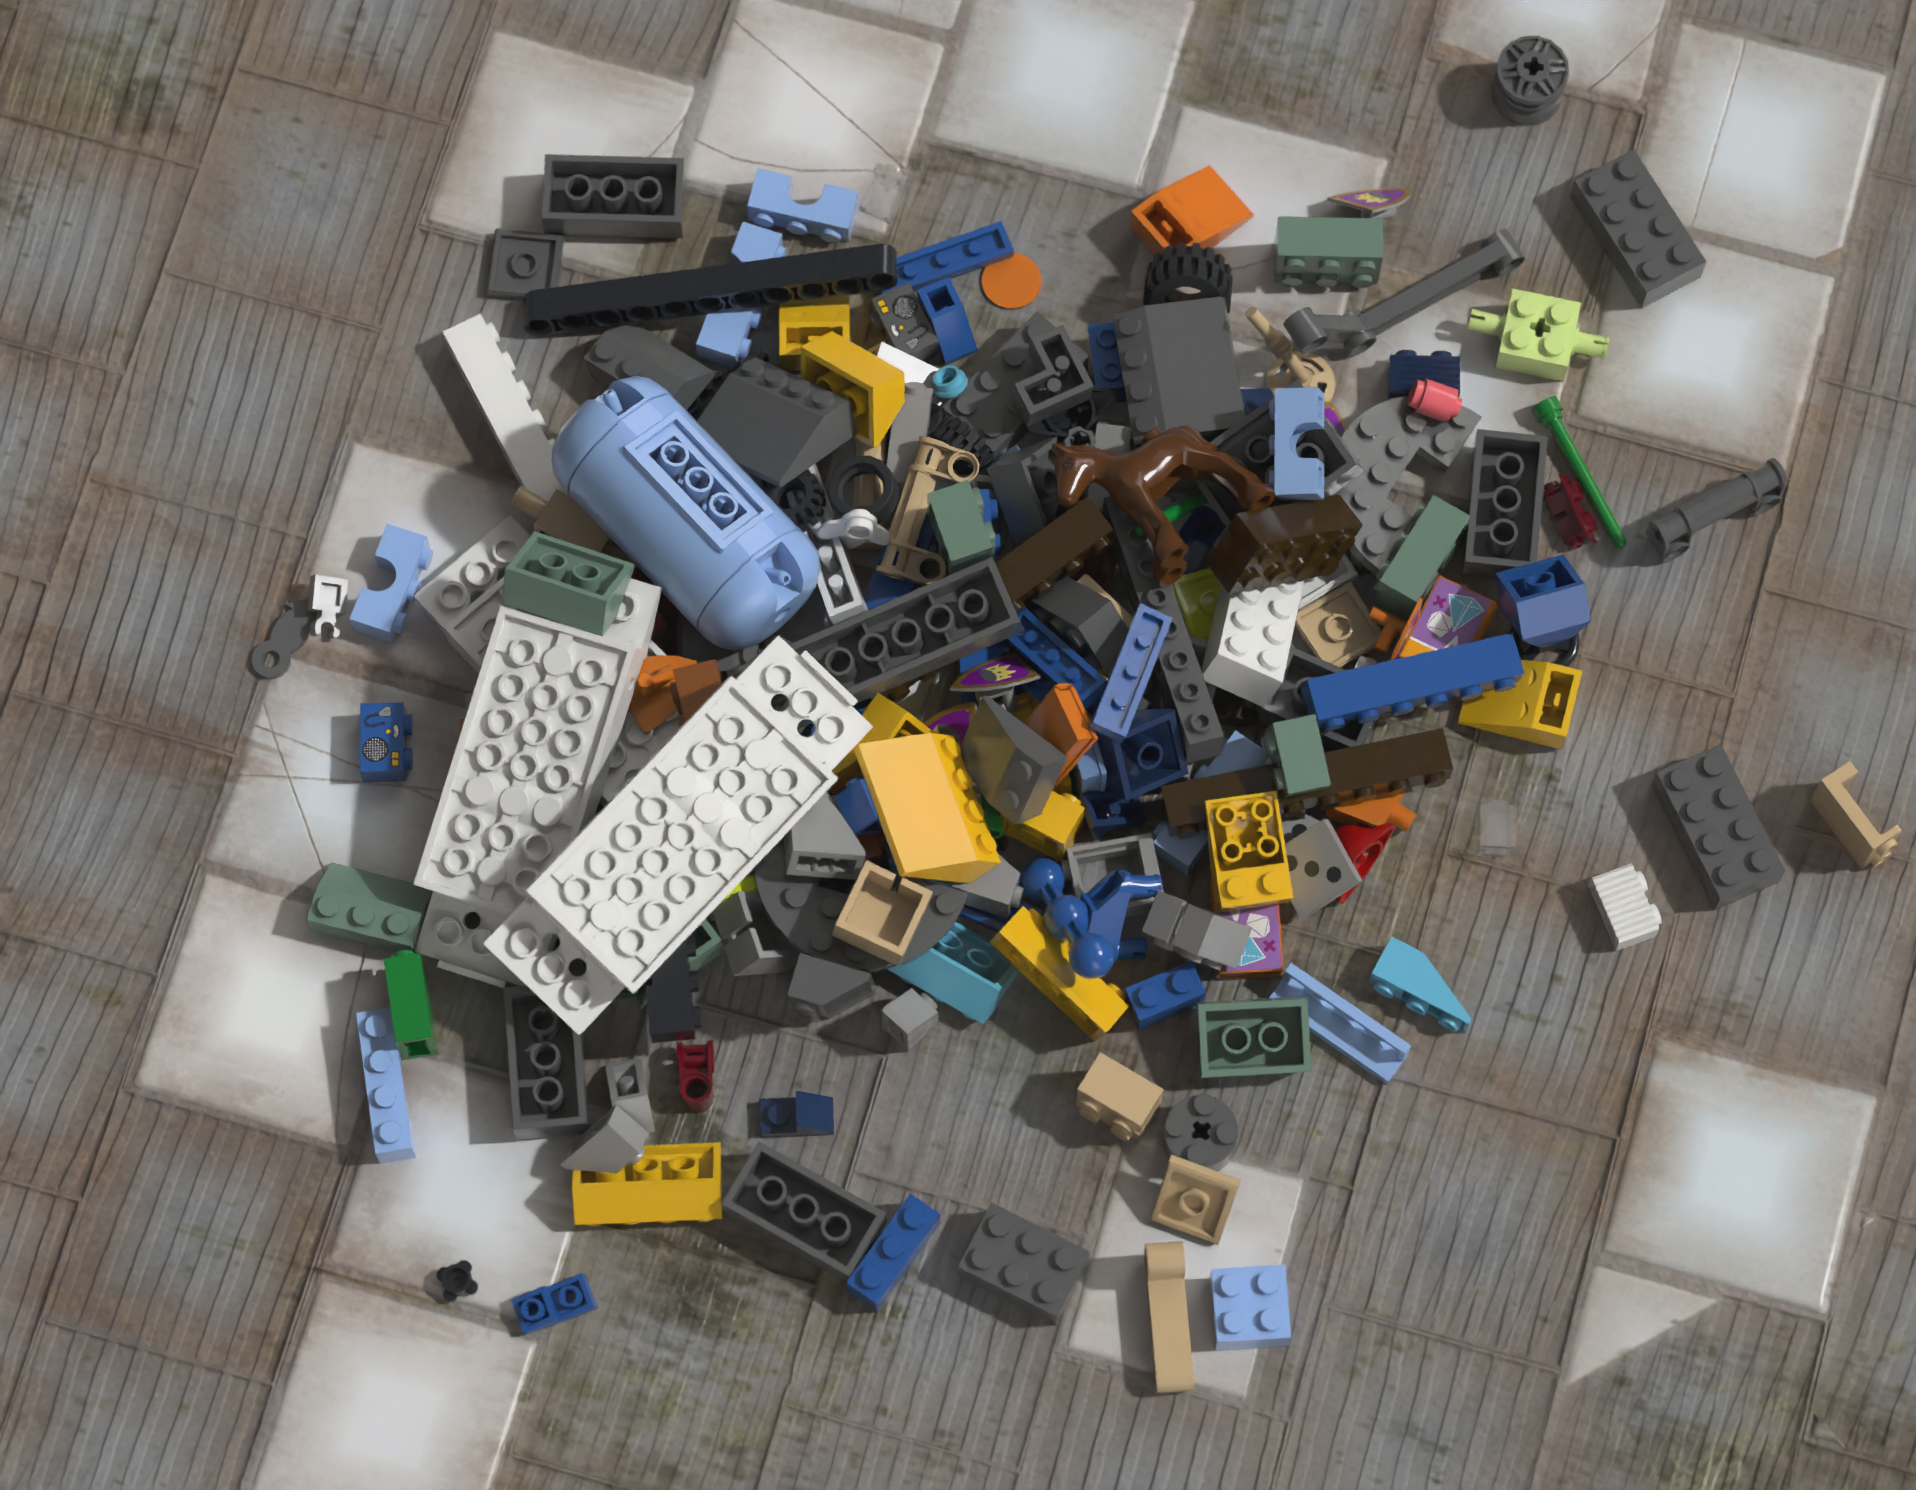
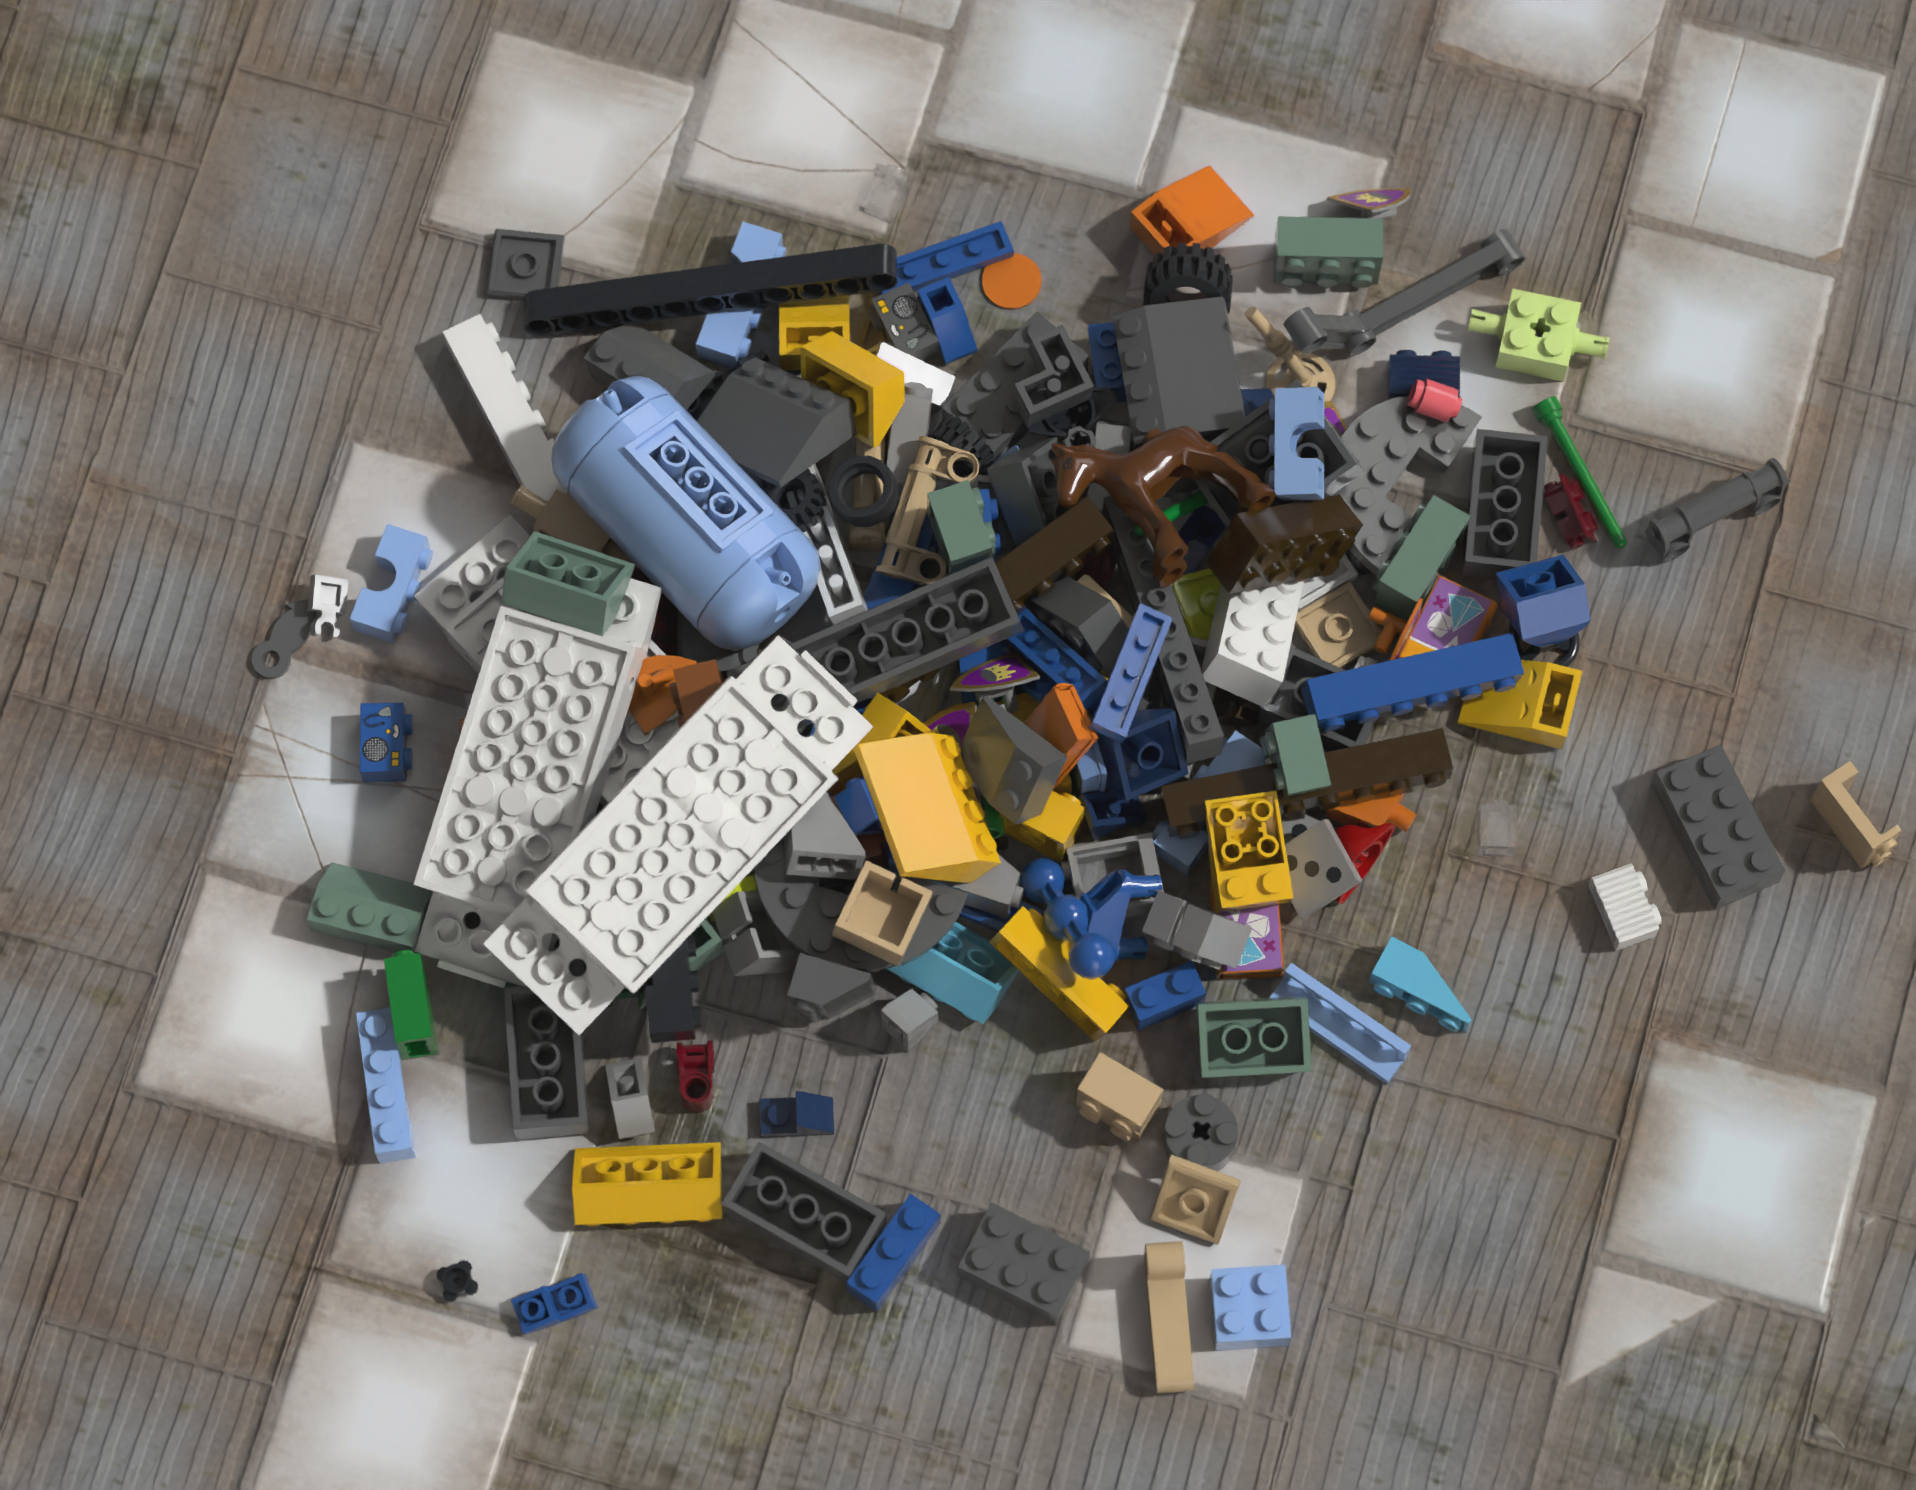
(607, 1144): light grey slope -> none
(614, 196): dark grey brick -> none
(829, 217): light blue arch -> none
(855, 529): white plate -> none
(949, 382): medium azure plate -> none
(1526, 97): dark grey wheel -> none
(1637, 228): dark grey brick -> none

